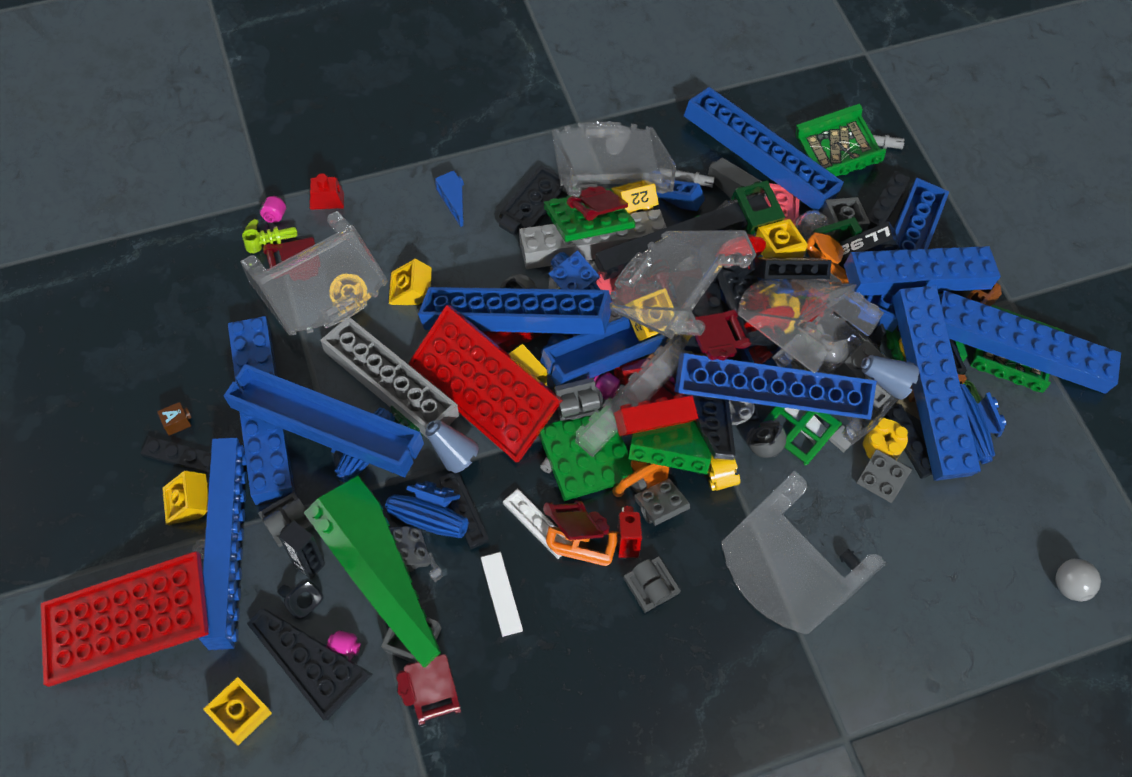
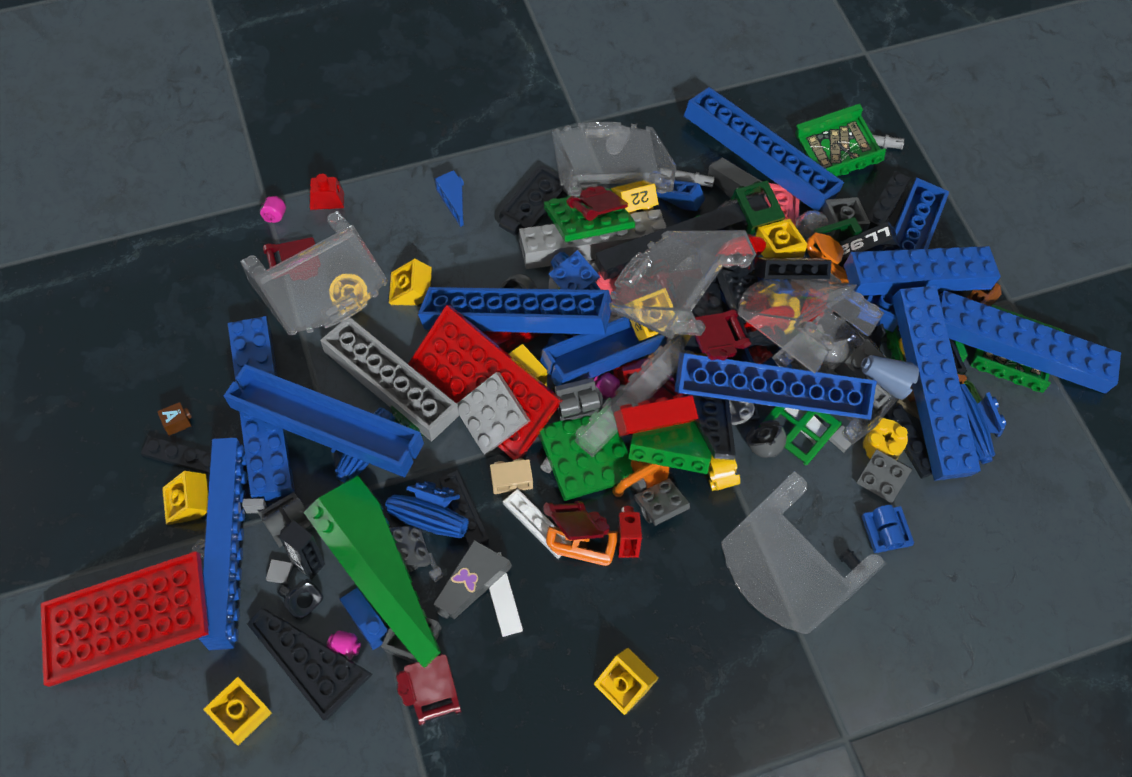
(253, 505): none -> light grey tile
(254, 240): lime piece -> none
(279, 572): none -> light grey tile
(365, 618): none -> blue slope
(451, 446): sand blue cone -> none
(472, 577): none -> dark grey slope
(492, 413): none -> light grey plate
(511, 475): none -> tan brick
(626, 680): none -> yellow slope
(651, 584): dark grey plate -> none
(887, 529): none -> blue plate
(1078, 580): light grey piece -> none

